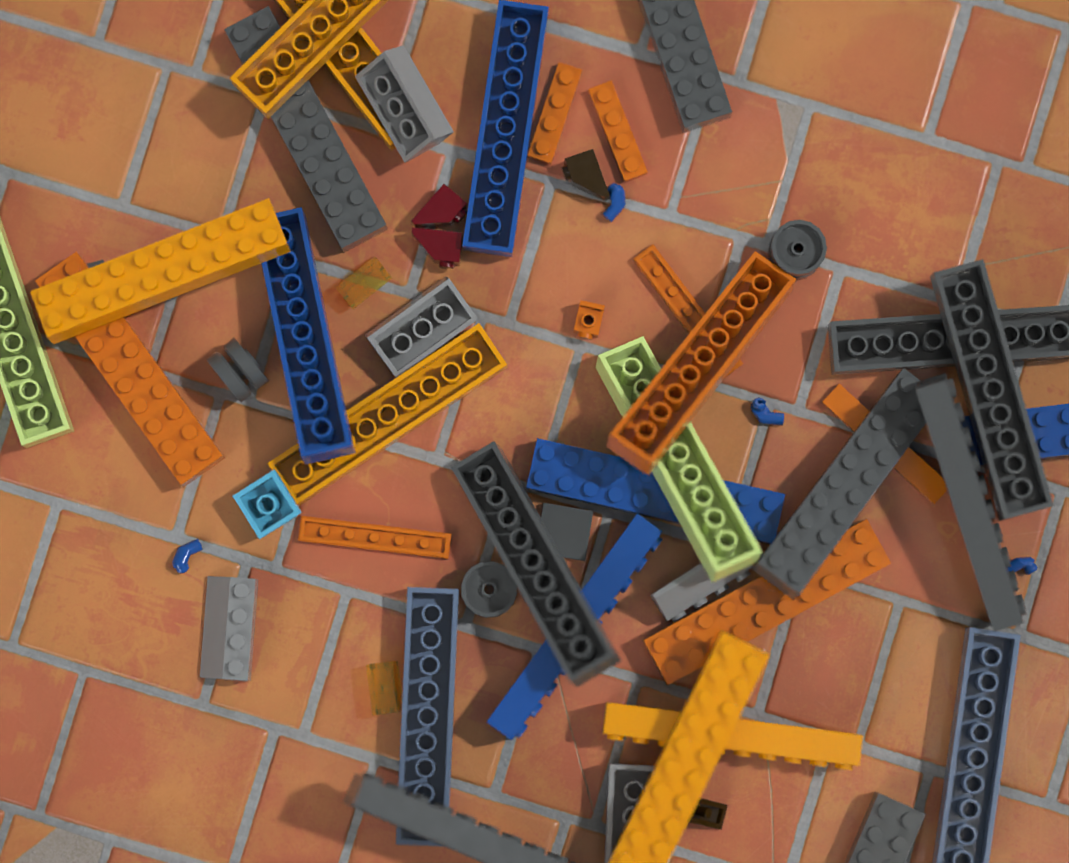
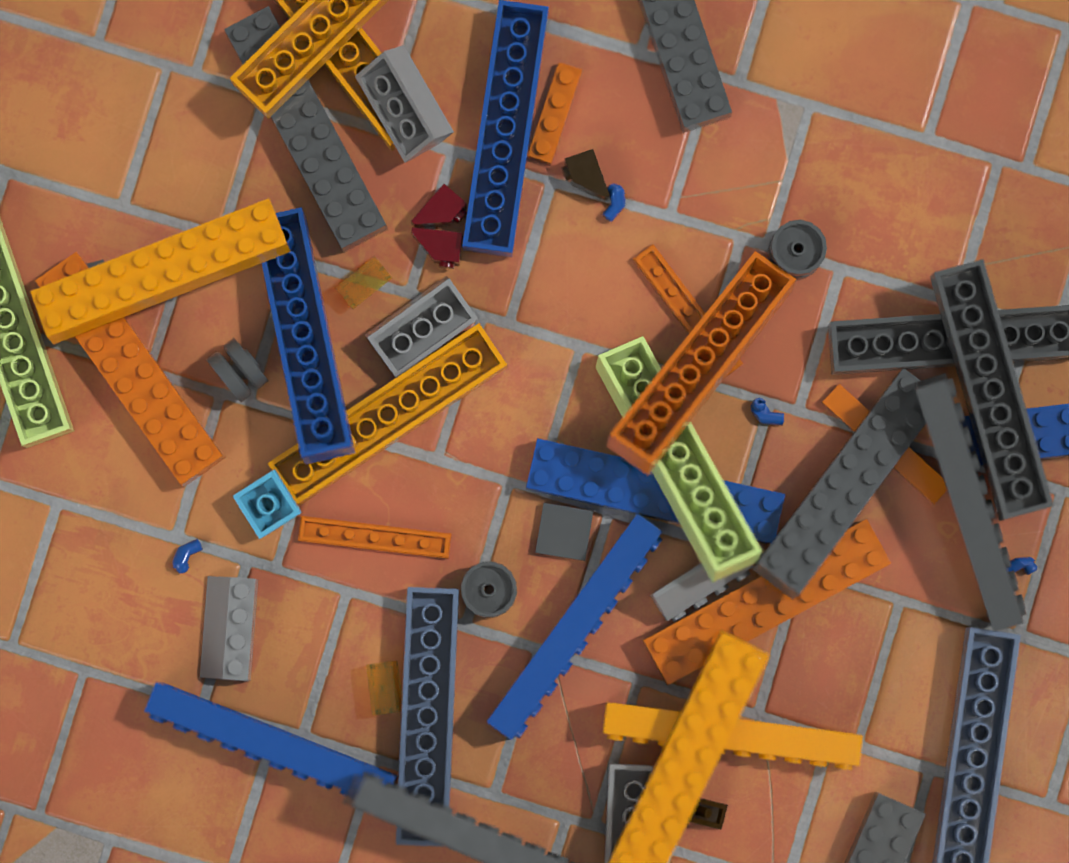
(257, 739): none -> blue brick
(536, 564): dark grey brick -> none
(588, 309): orange brick -> none
(617, 131): orange plate -> none

